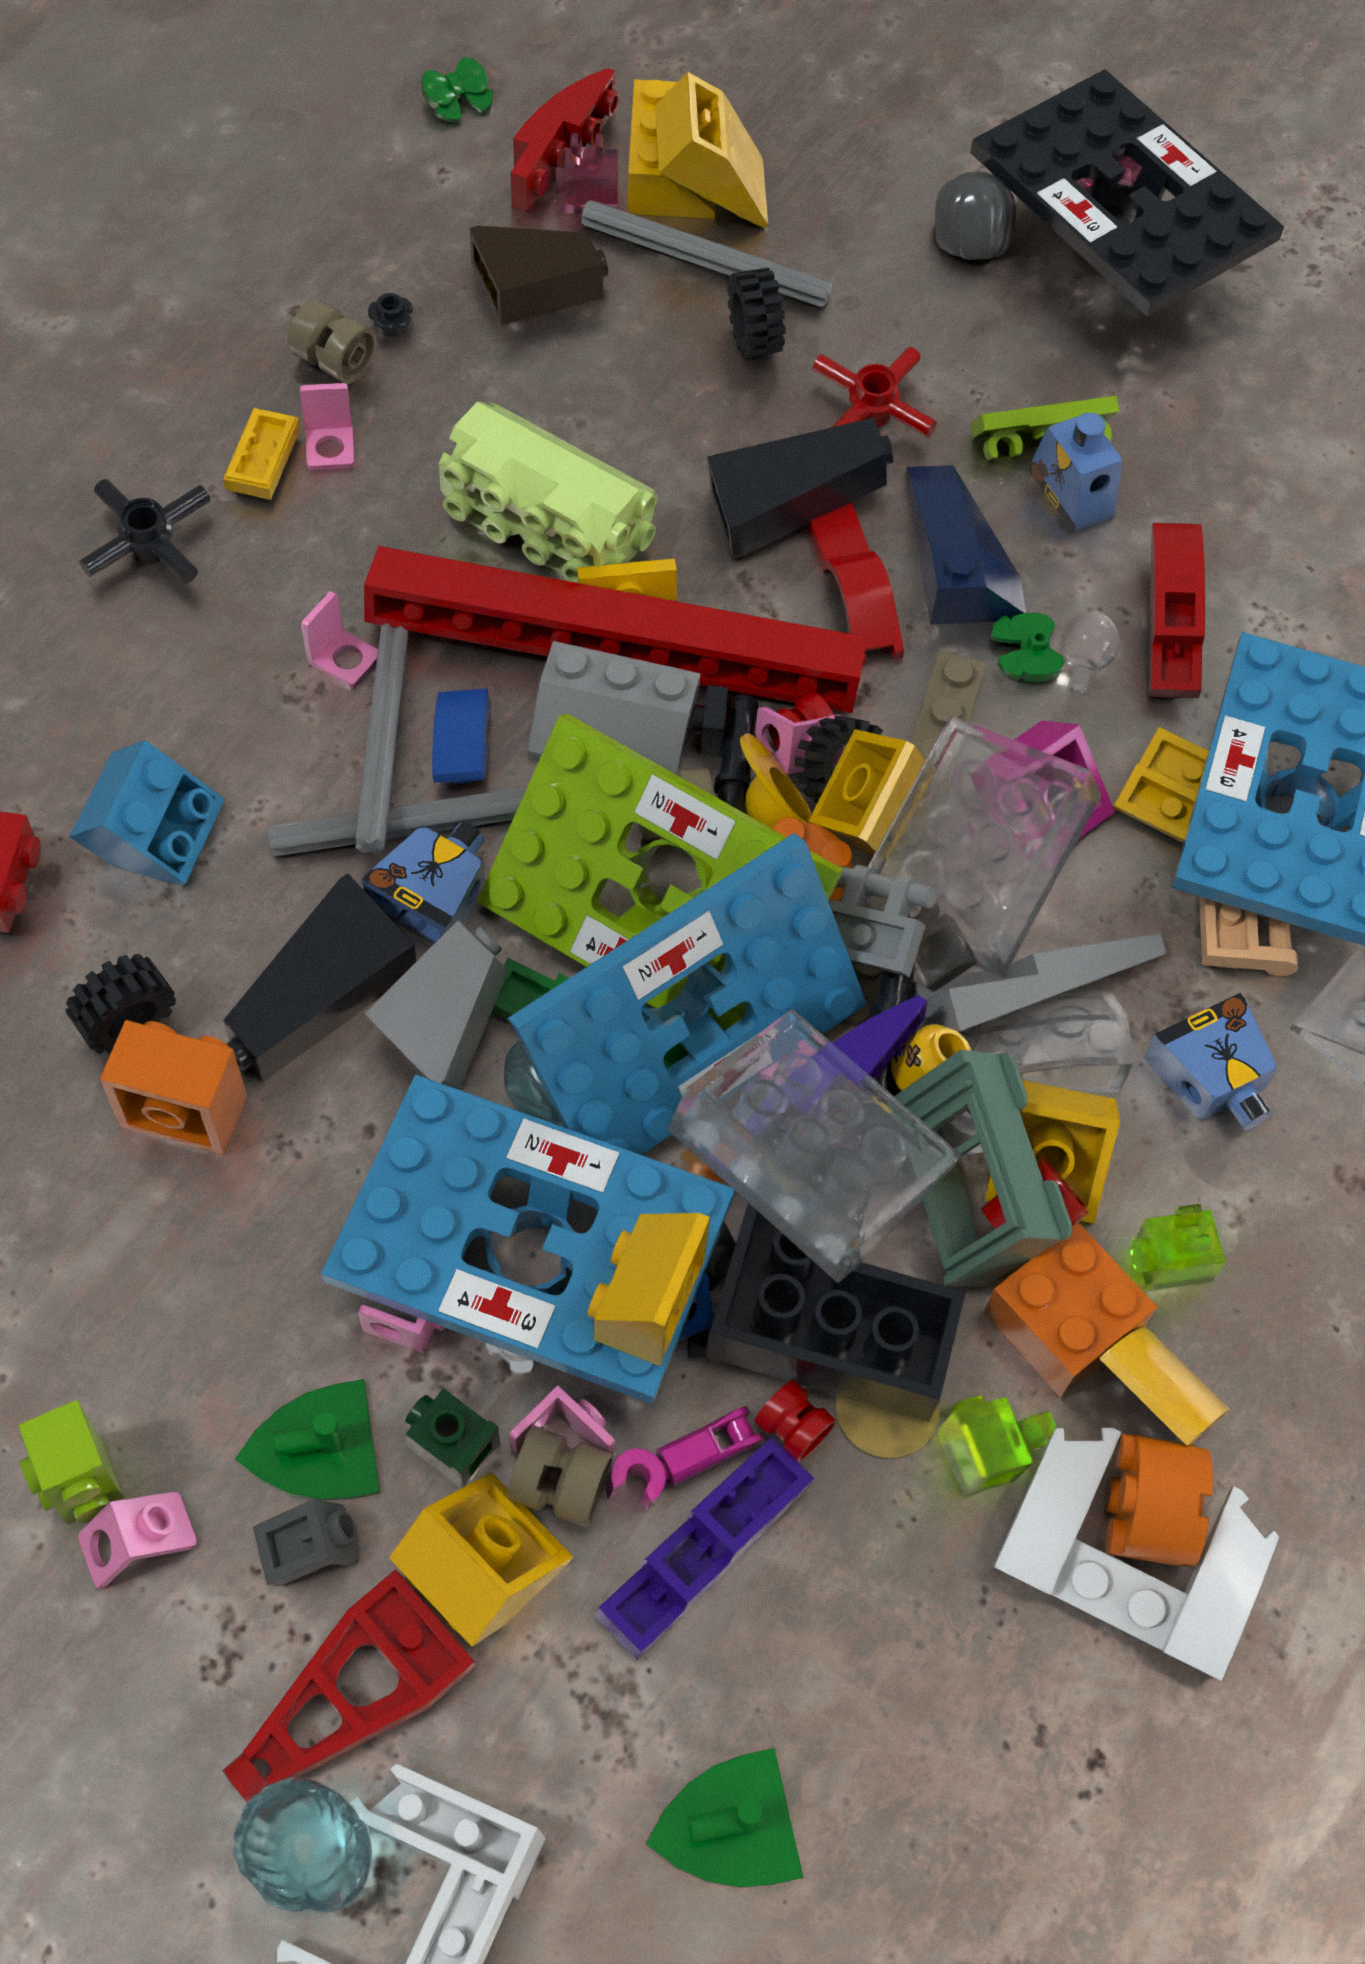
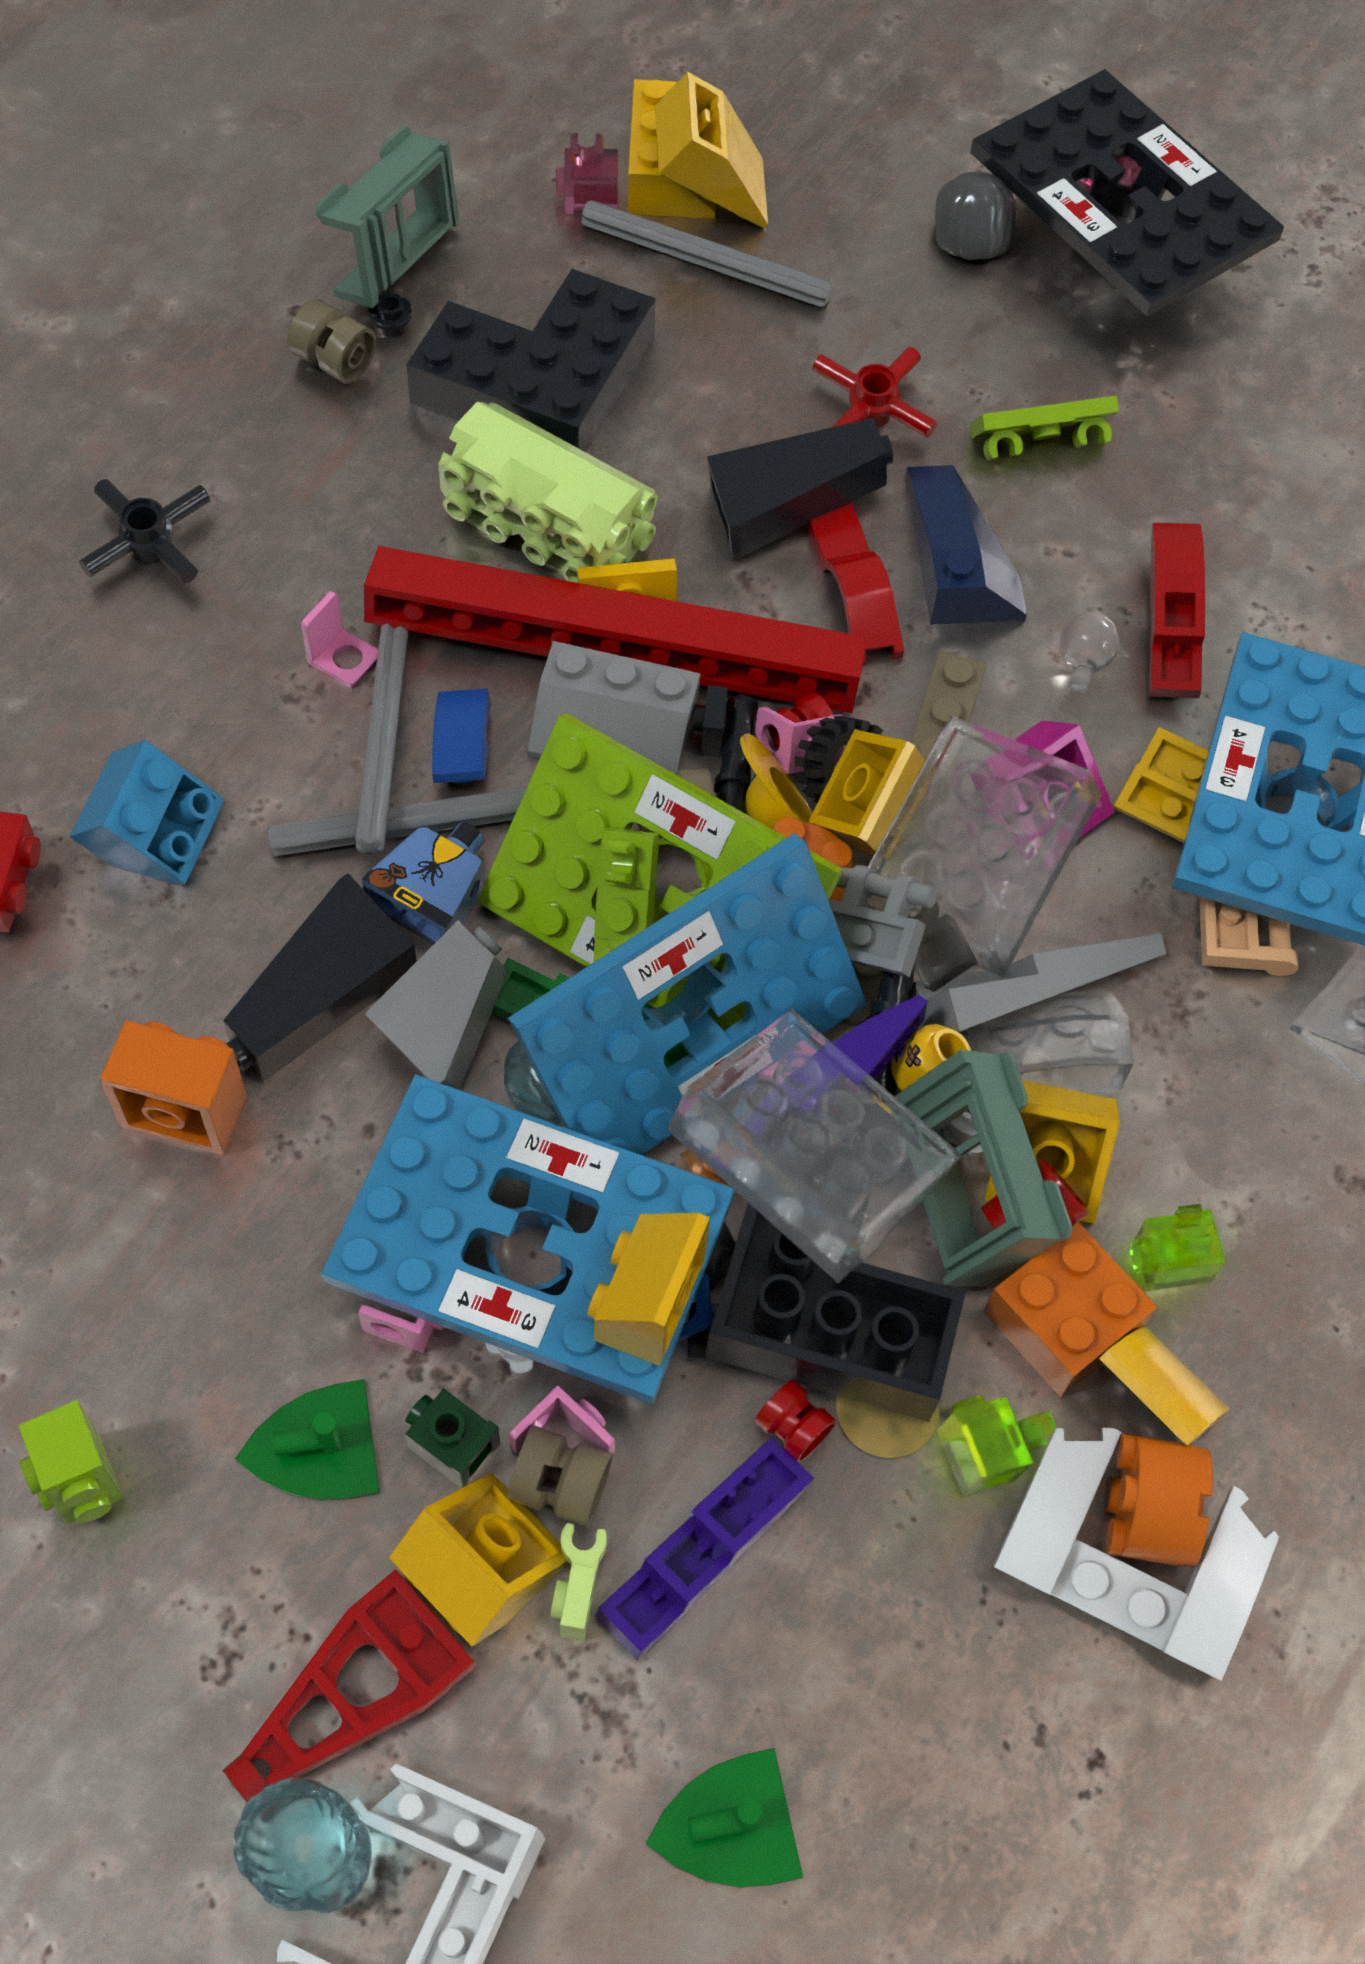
(120, 992): black tyre -> none
(136, 1531): bright pink bracket -> none
(261, 453): yellow plate -> none
(305, 1541): dark grey bracket -> none
(327, 418): bright pink bracket -> none
(405, 164): none -> sand green piece
(467, 81): green piece -> none
(536, 269): dark brown slope -> none
(546, 134): red slope -> none
(554, 376): none -> black brick
(574, 1597): none -> yellowish green plate
(624, 887): none -> lime plate
(683, 1457): dark pink piece -> none
(756, 312): black tyre -> none
(1035, 658): green piece -> none
(1079, 471): medium blue torso -> none
(1216, 1062): medium blue torso -> none

